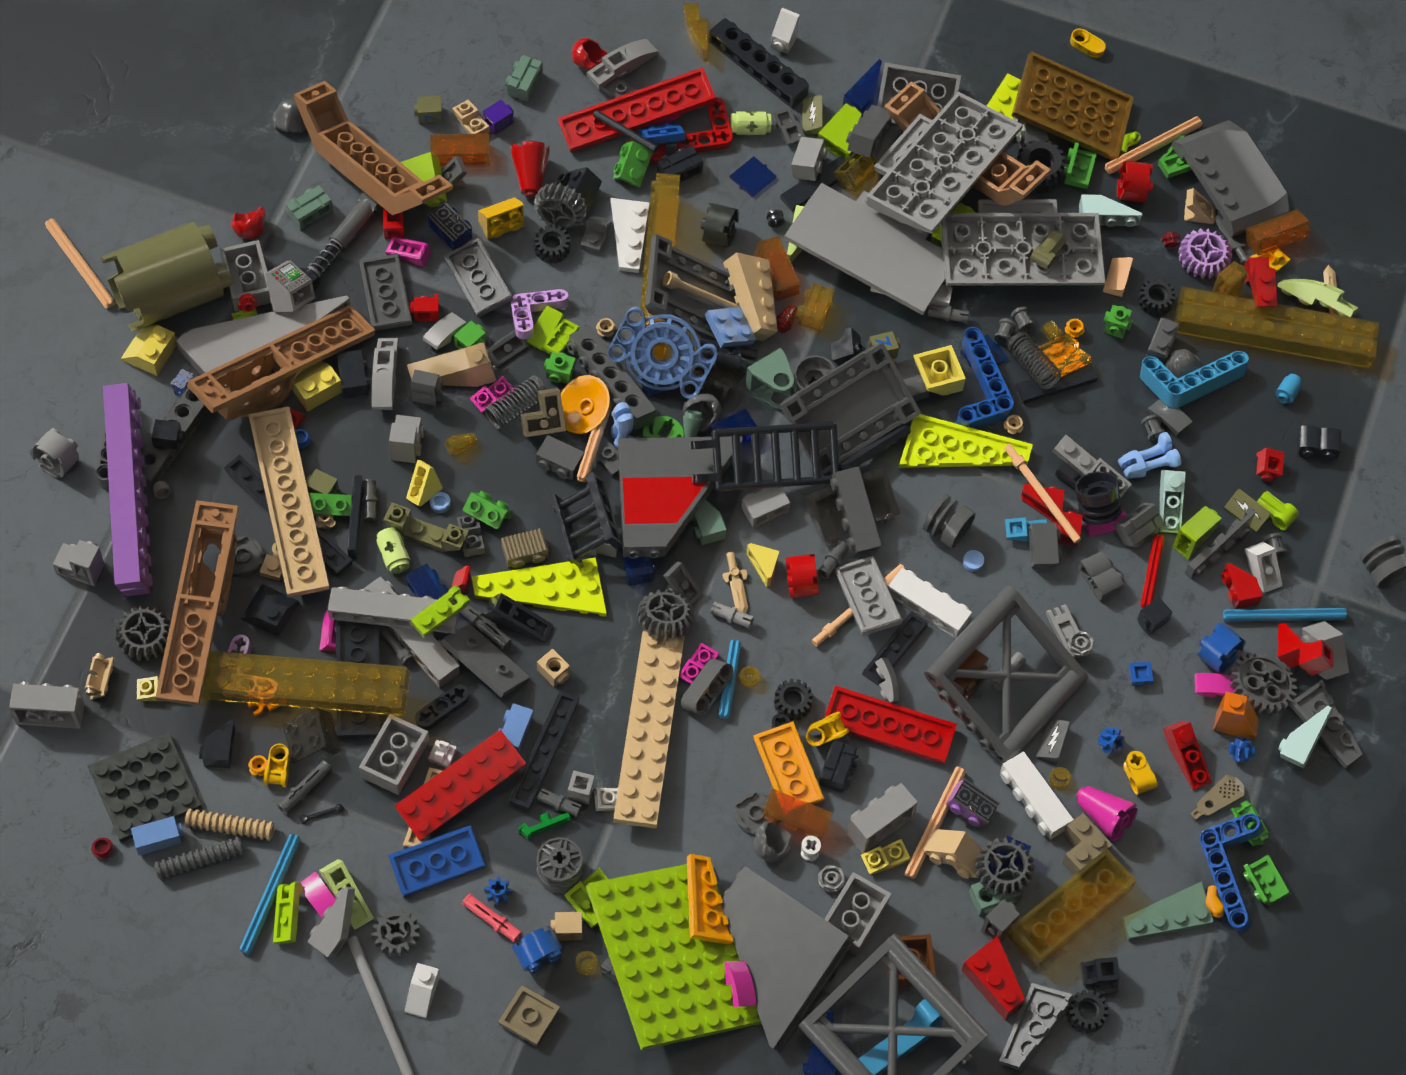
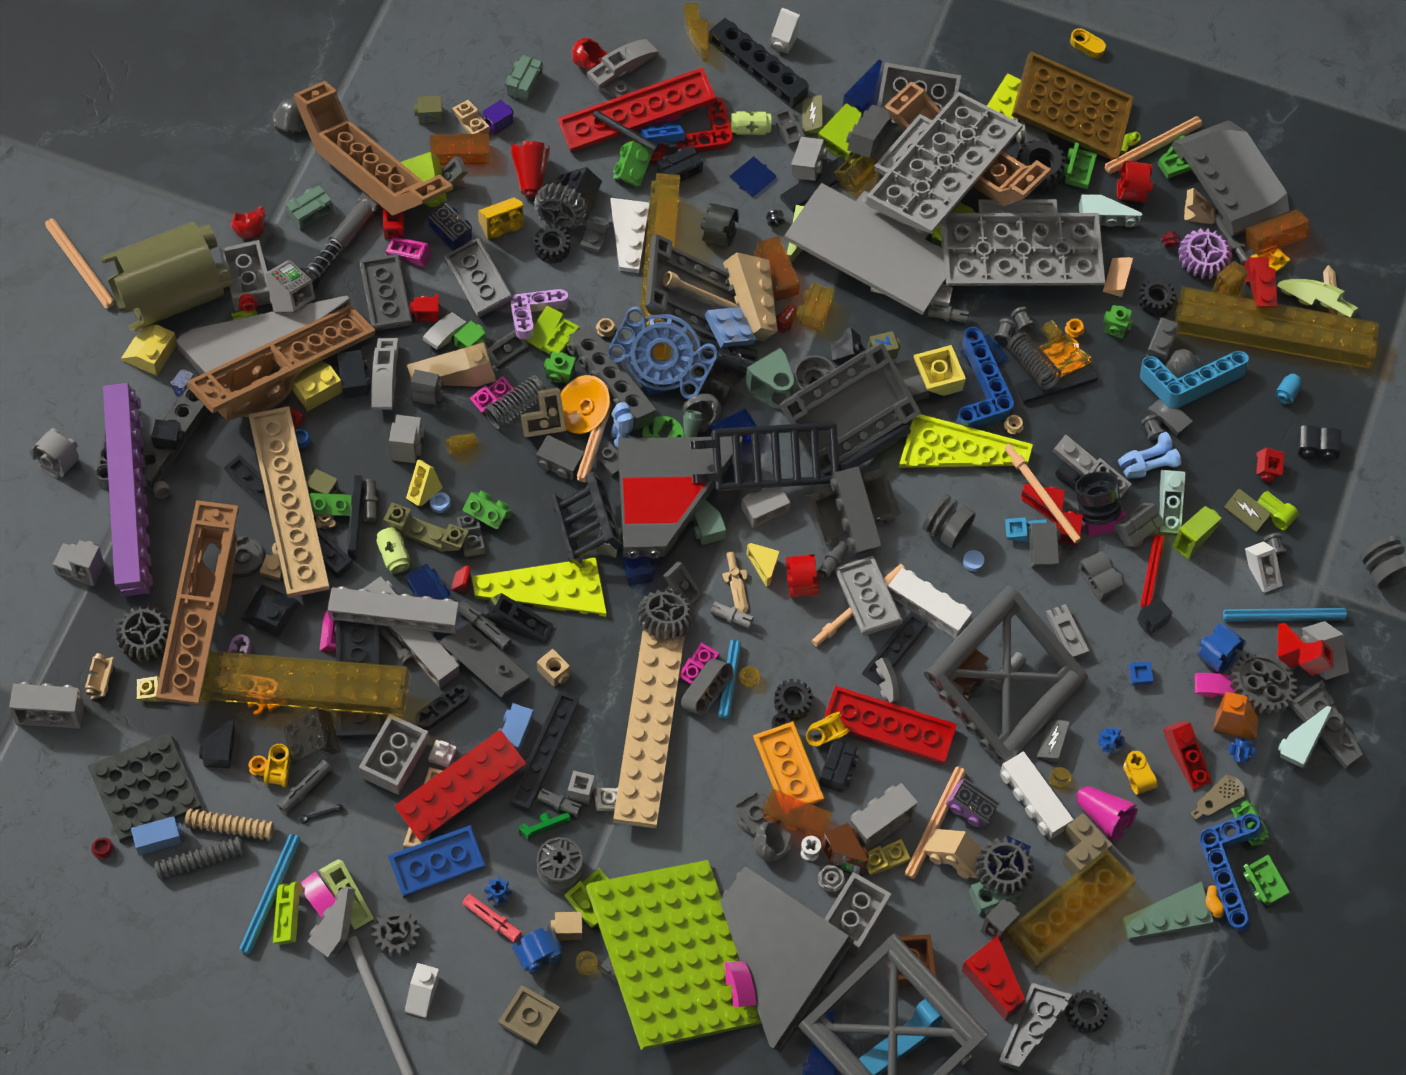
(440, 611): lime plate -> none
(524, 548): dark tan brick -> none
(705, 909): light orange wing -> none
(844, 850): none -> reddish brown slope
(1046, 253): olive piece -> none
(1083, 638): light grey plate -> none
(1102, 973): black brick -> none
(1223, 542): dark grey wing -> none
(1242, 587): red slope -> none

